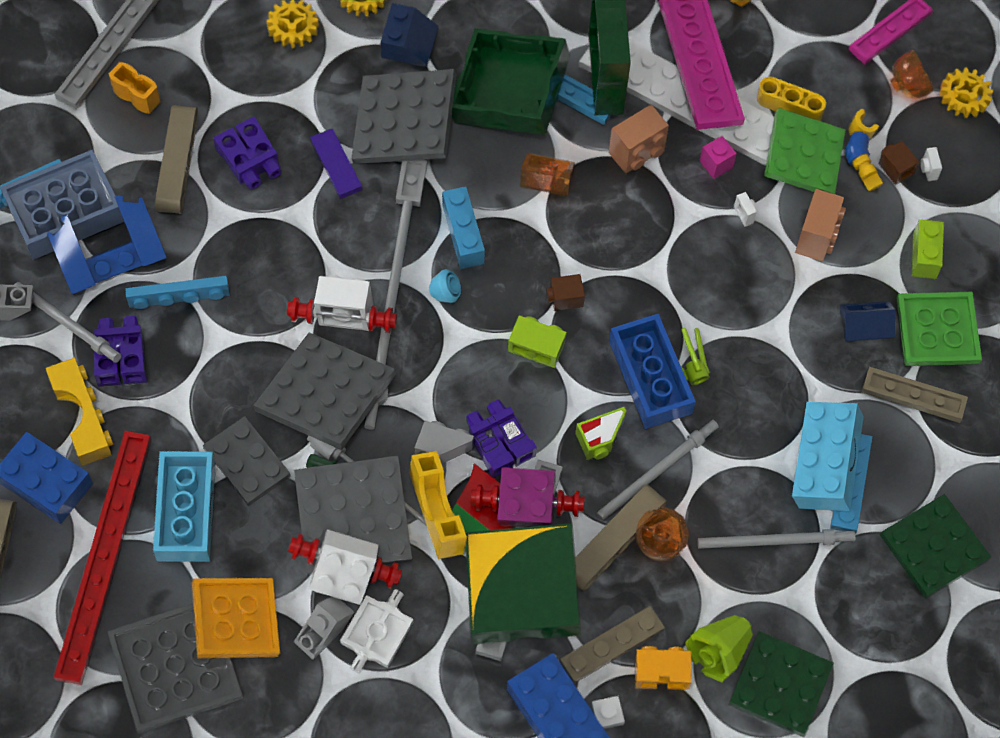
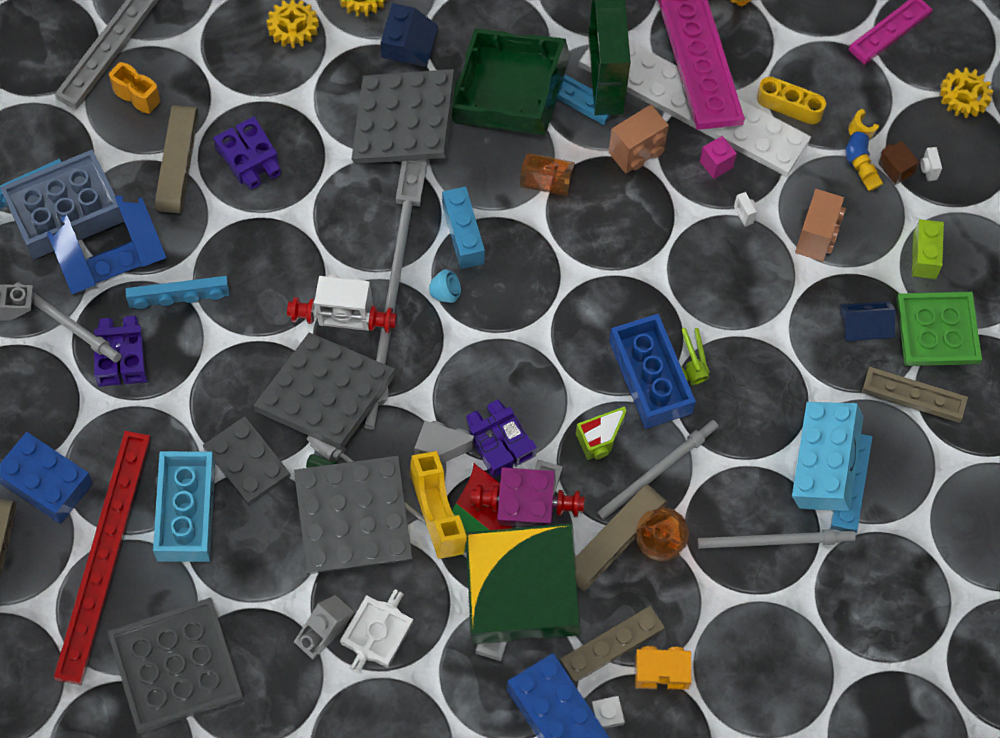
(69, 385): yellow arch -> none
(235, 617): light orange plate -> none
(336, 163): dark purple tile -> none
(344, 565): white brick -> none
(537, 341): lime brick -> none
(566, 292): reddish brown brick -> none
(720, 646): lime cone -> none
(781, 684): dark green plate -> none
(804, 152): bright green plate -> none
(910, 76): clear orange cylinder -> none
(935, 546): dark green plate -> none

